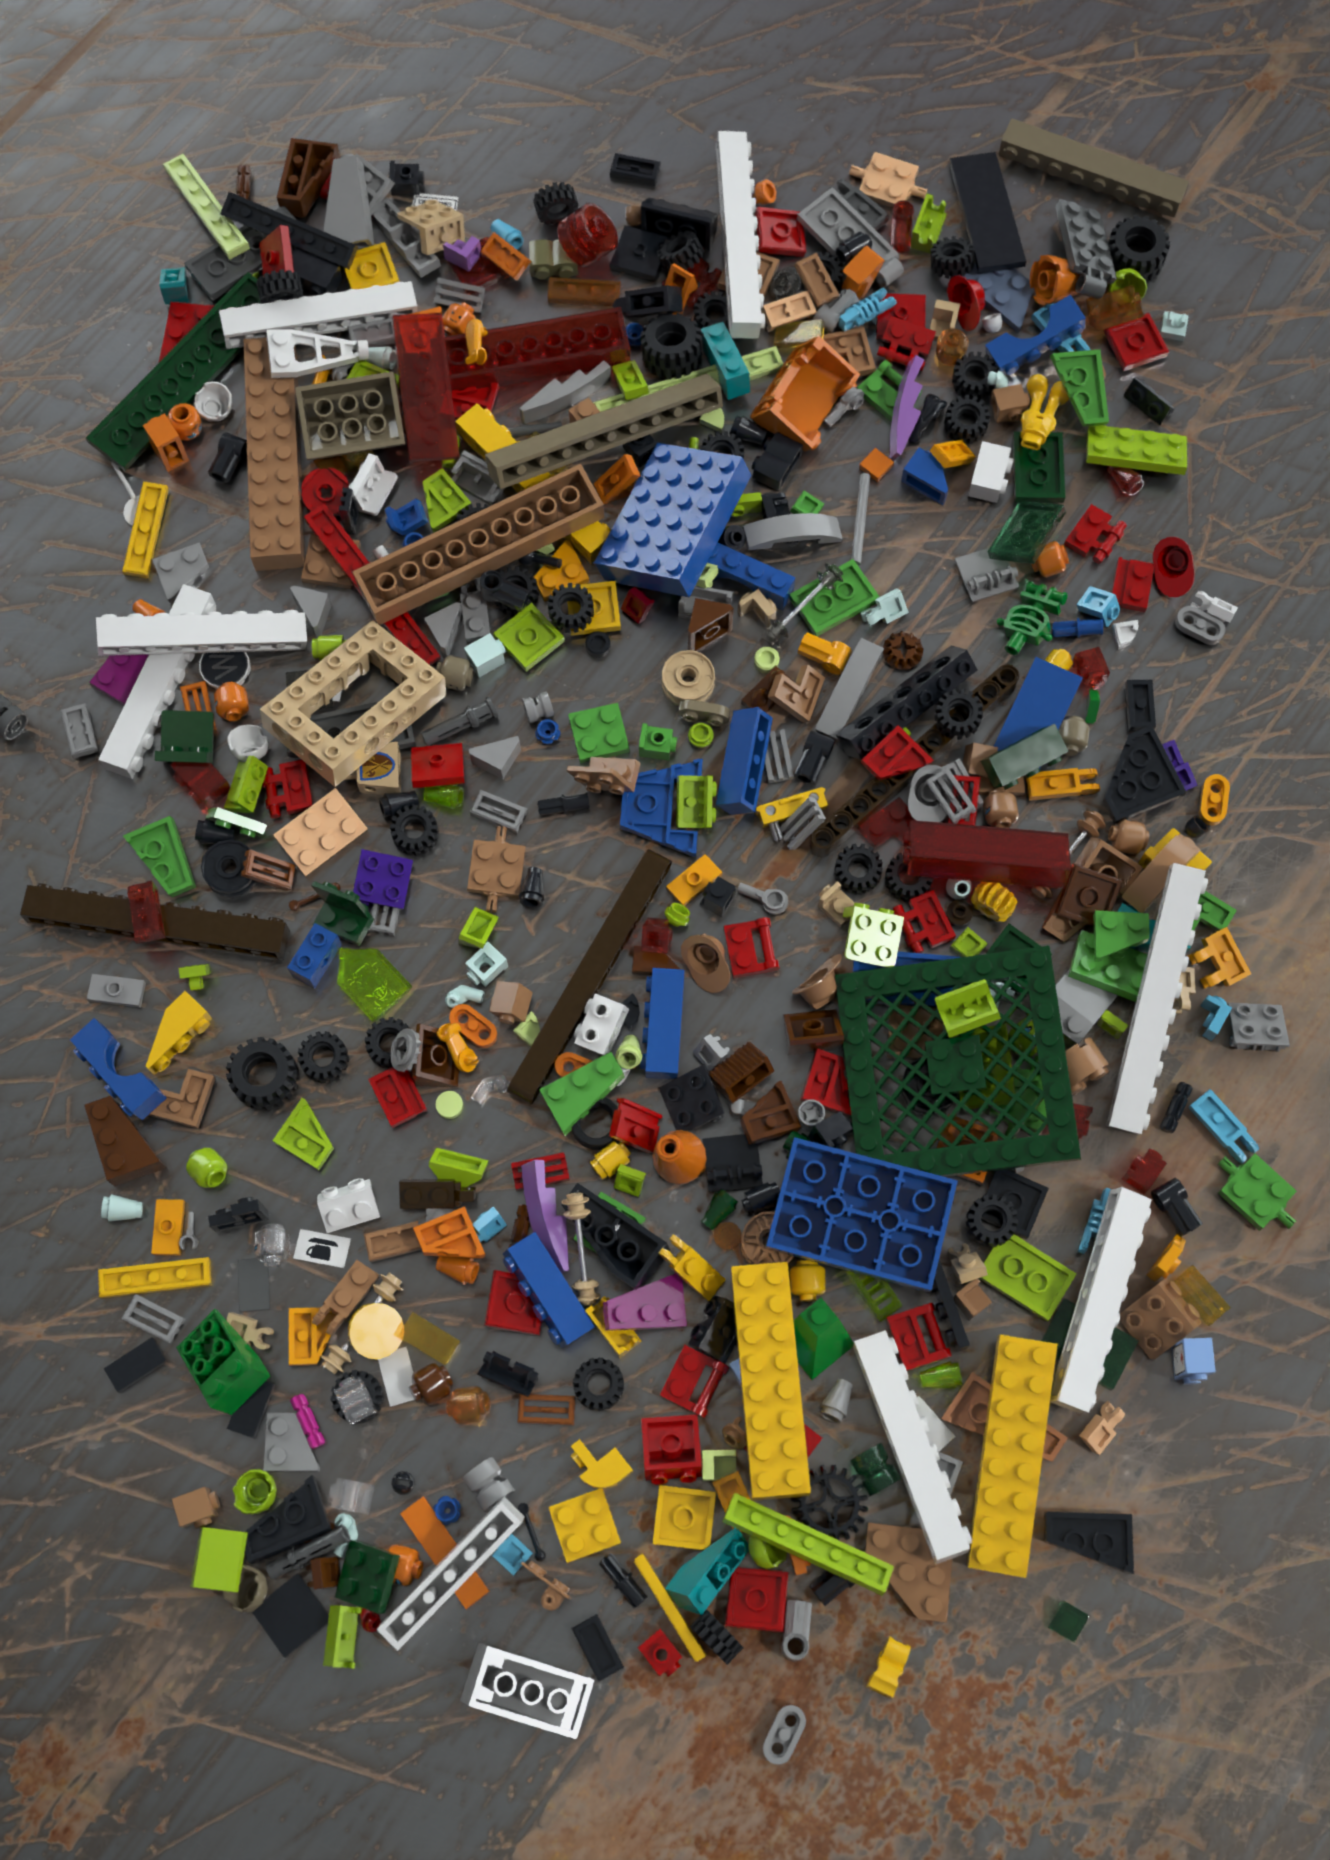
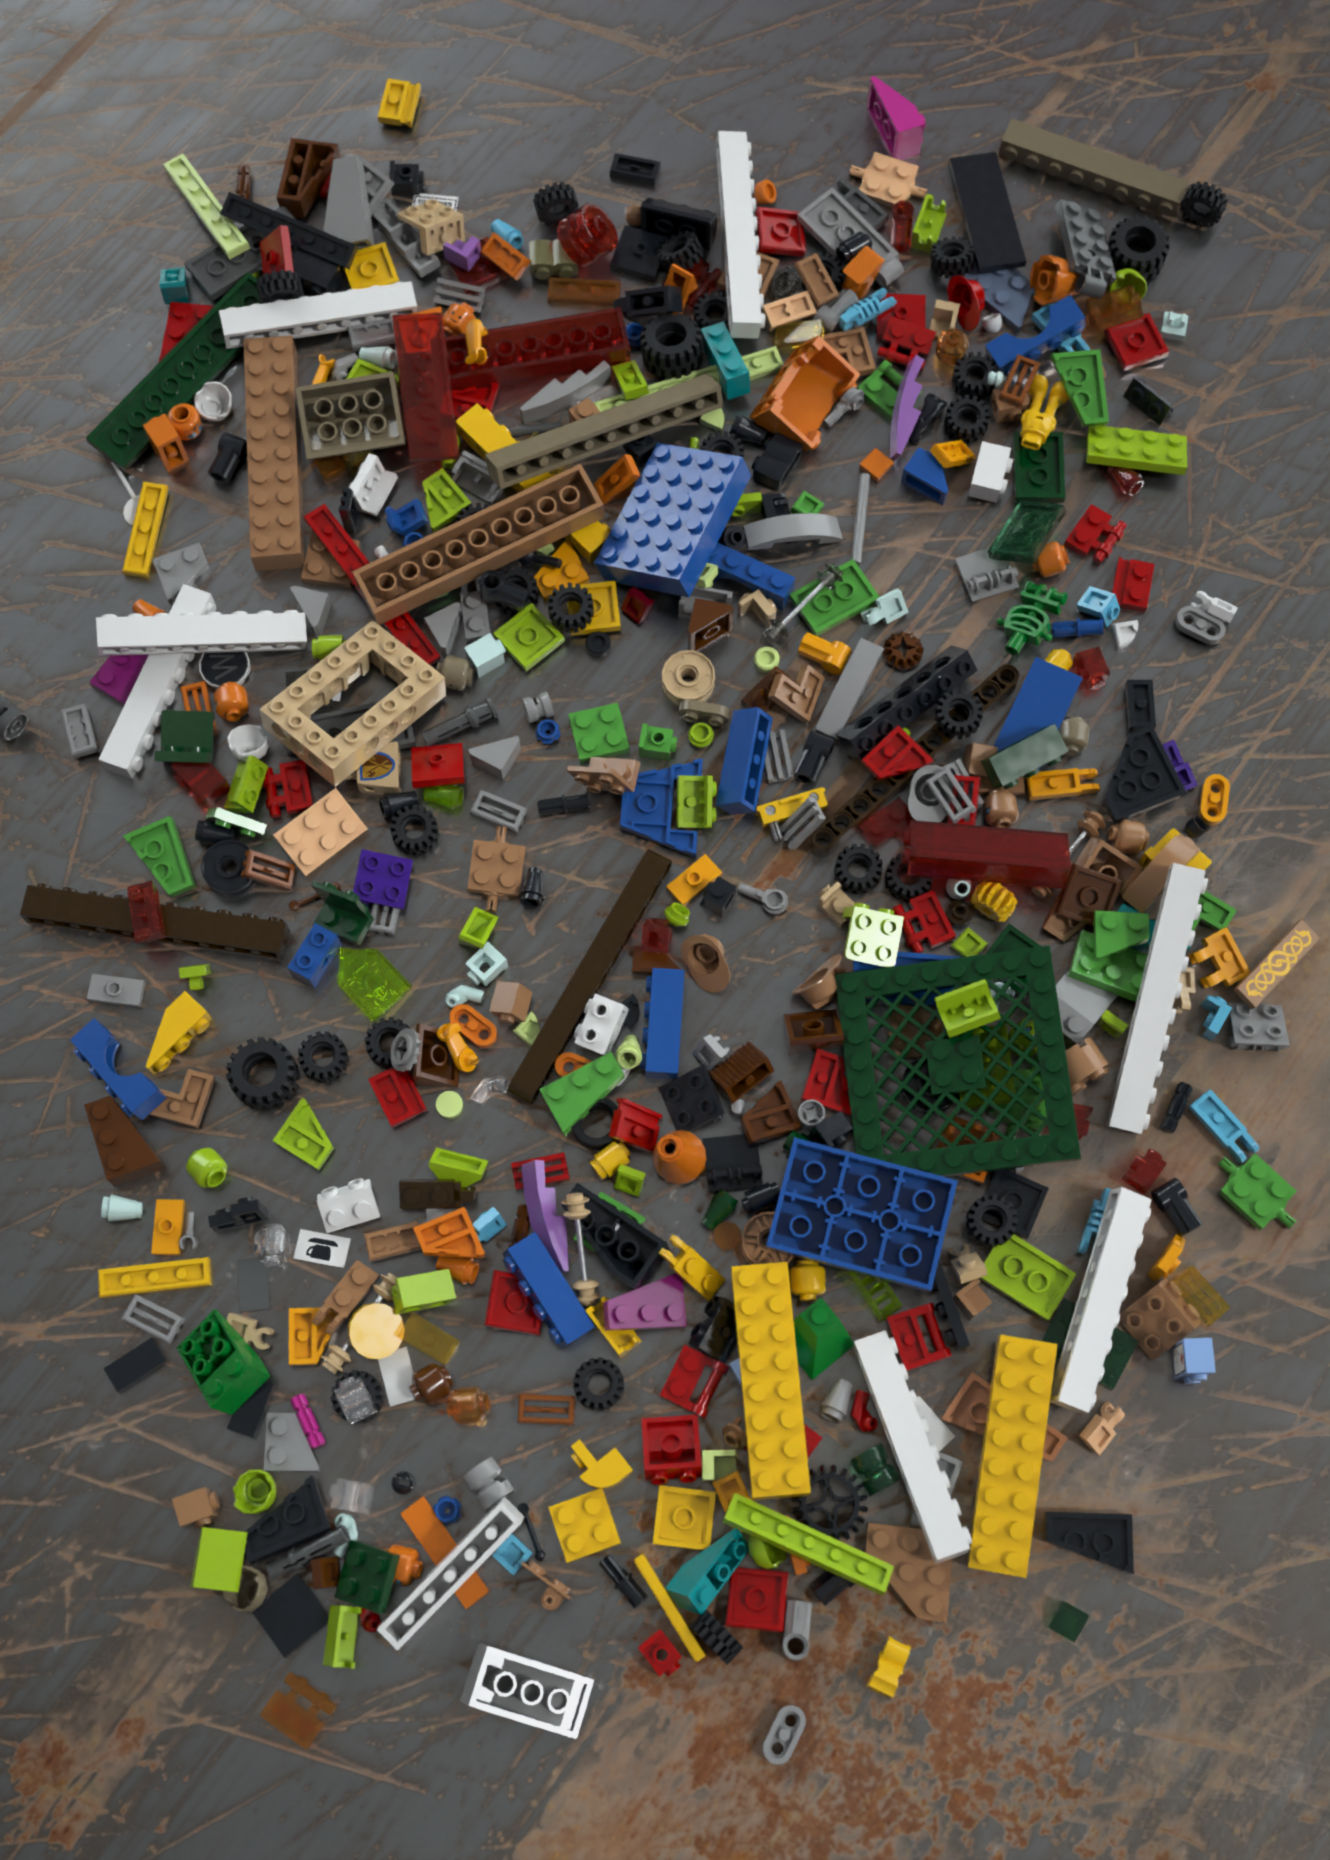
(282, 356): white plate -> none
(292, 1718): none -> clear orange plate
(324, 479): red plate -> none
(399, 102): none -> yellow plate
(423, 1291): none -> lime hinge
(517, 1378): black hinge -> none
(597, 1647): black tile -> none
(742, 949): red plate -> none
(860, 1413): none -> red arm
(895, 120): none -> dark pink slope
(942, 1376): clear neon green cone -> none
(1012, 397): none -> dark orange tile
(1092, 706): green tile -> none
(1173, 566): red piece -> none
(1203, 204): none -> black tyre
(1276, 964): none -> medium nougat tile

